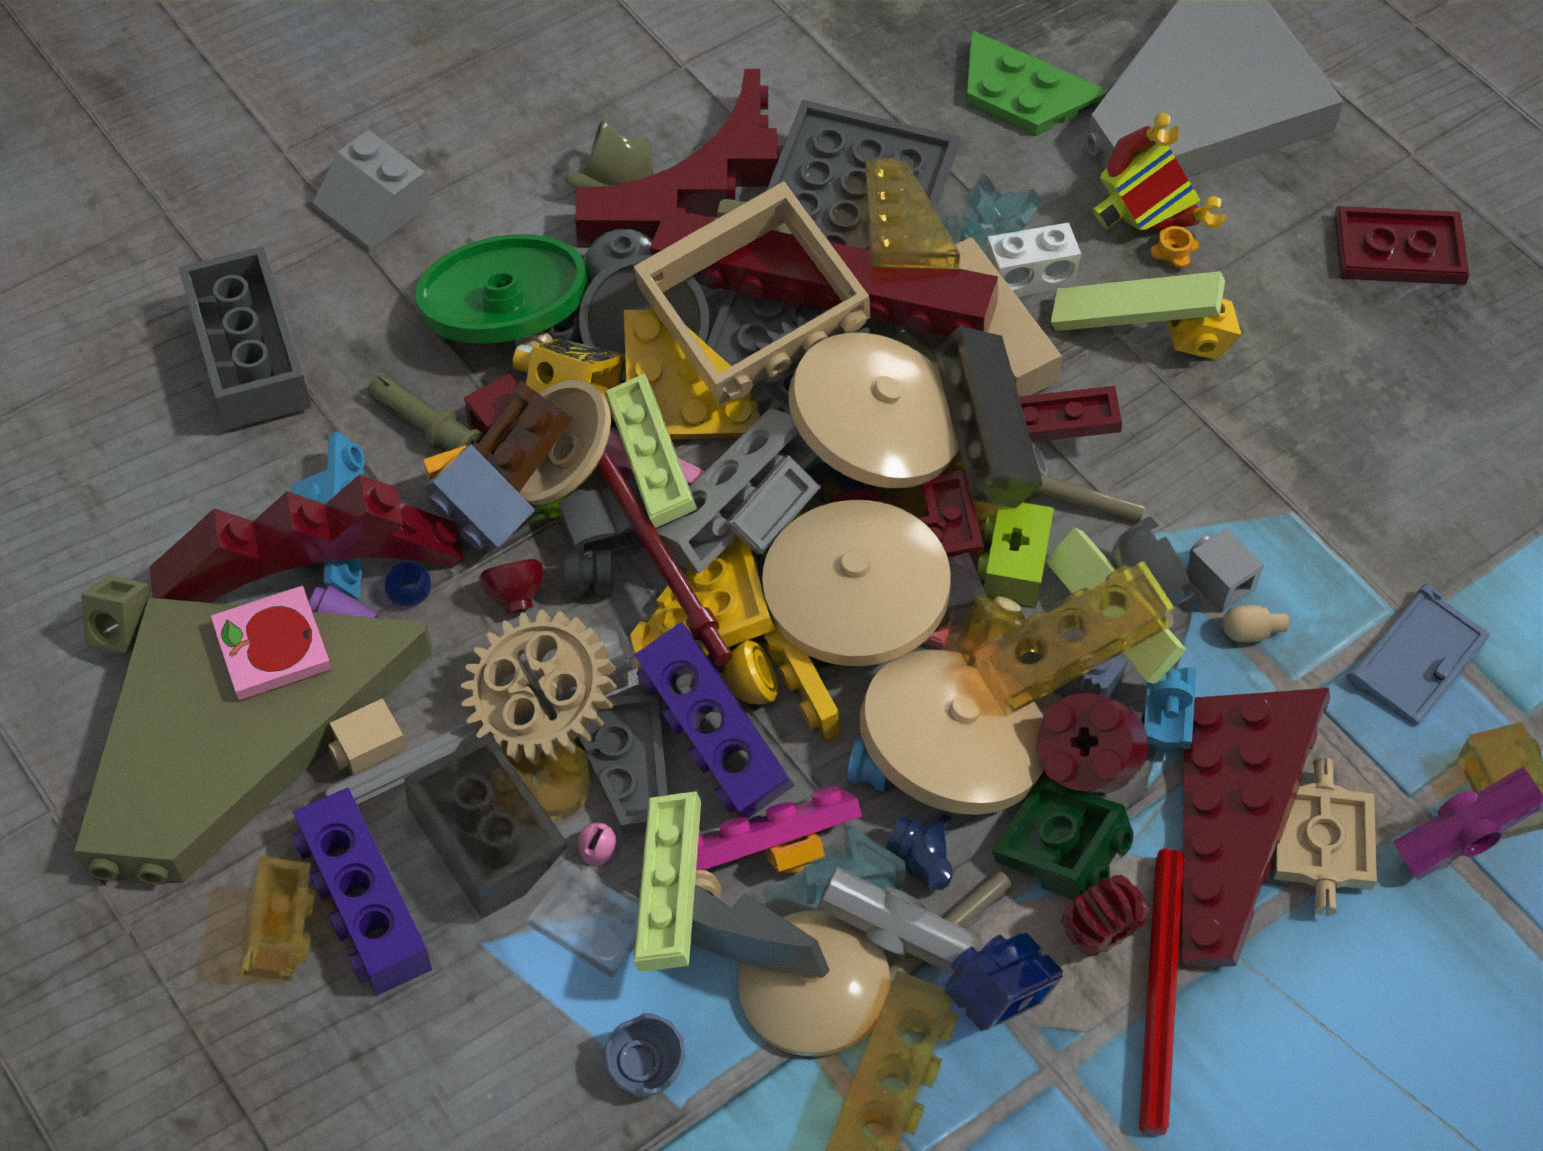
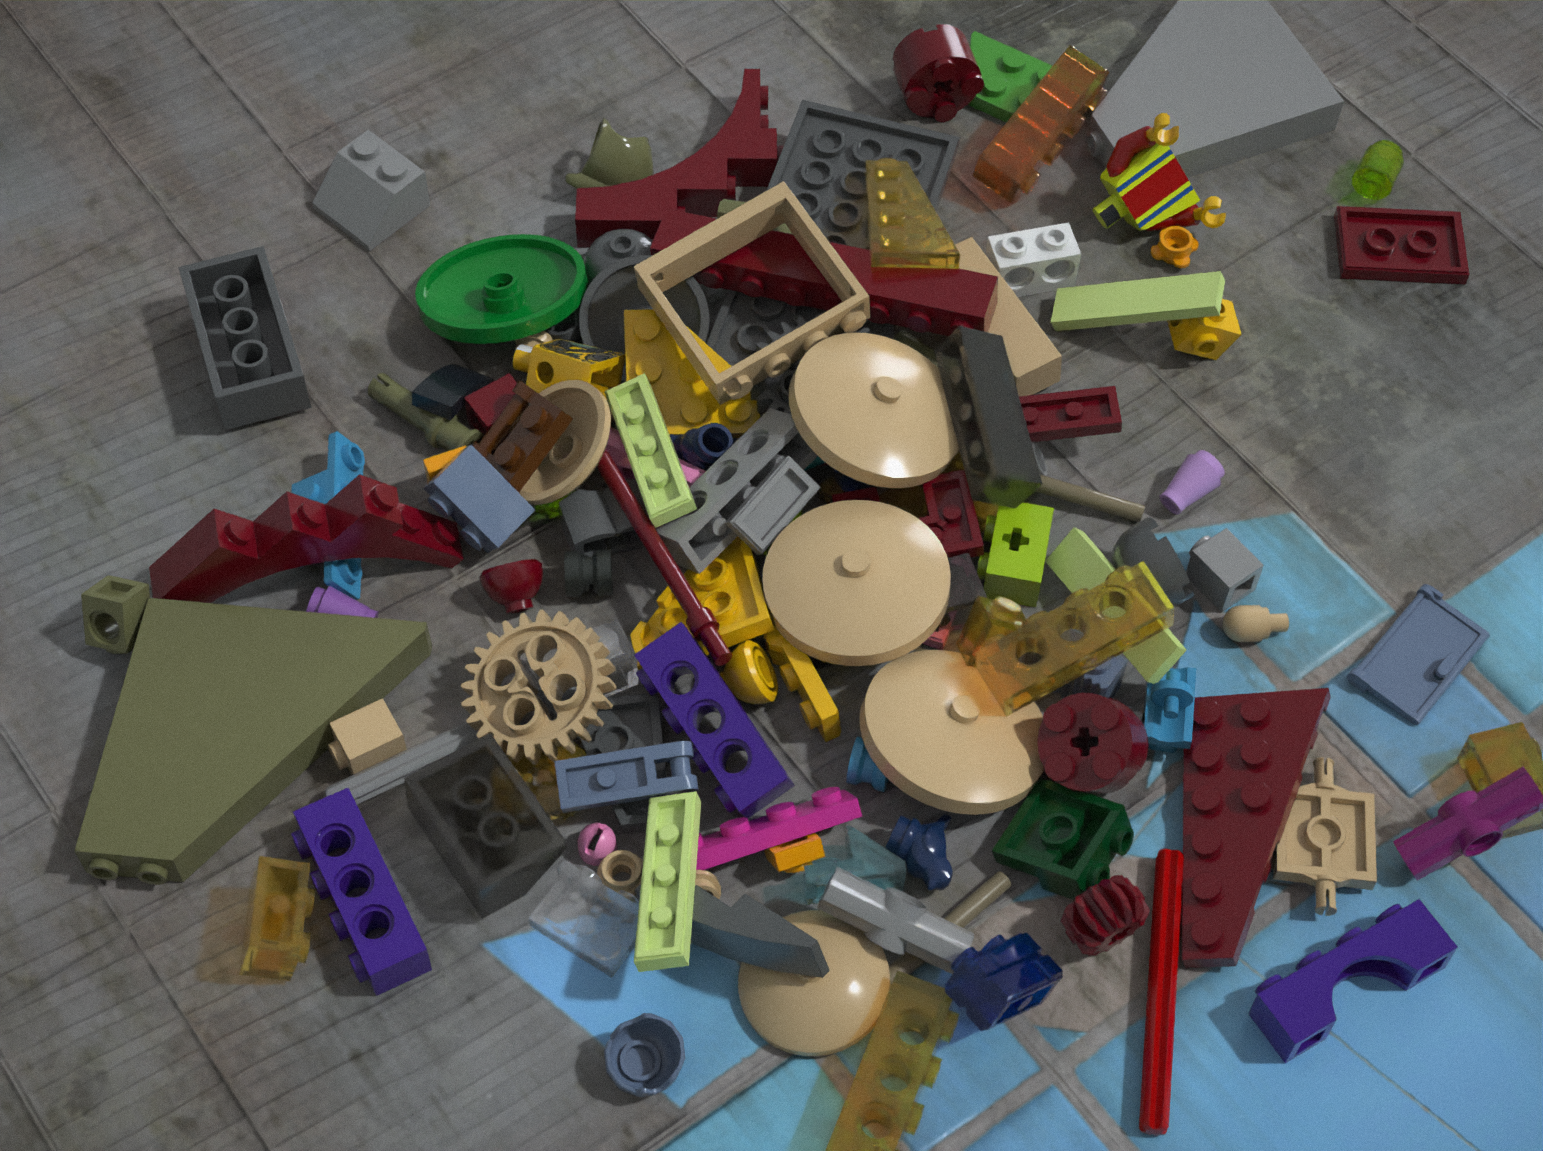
(270, 642): tile -> none
(405, 574): clear blue plate -> none
(446, 388): none -> black slope
(621, 862): none -> tan plate
(624, 776): none -> sand blue plate
(703, 445): none -> dark blue animal
(937, 72): none -> dark red brick
(991, 214): clear light blue slope -> none
(1040, 125): none -> clear orange brick
(1194, 479): none -> lavender cone
(1378, 170): none -> clear neon green brick
(1400, 948): none -> dark purple arch

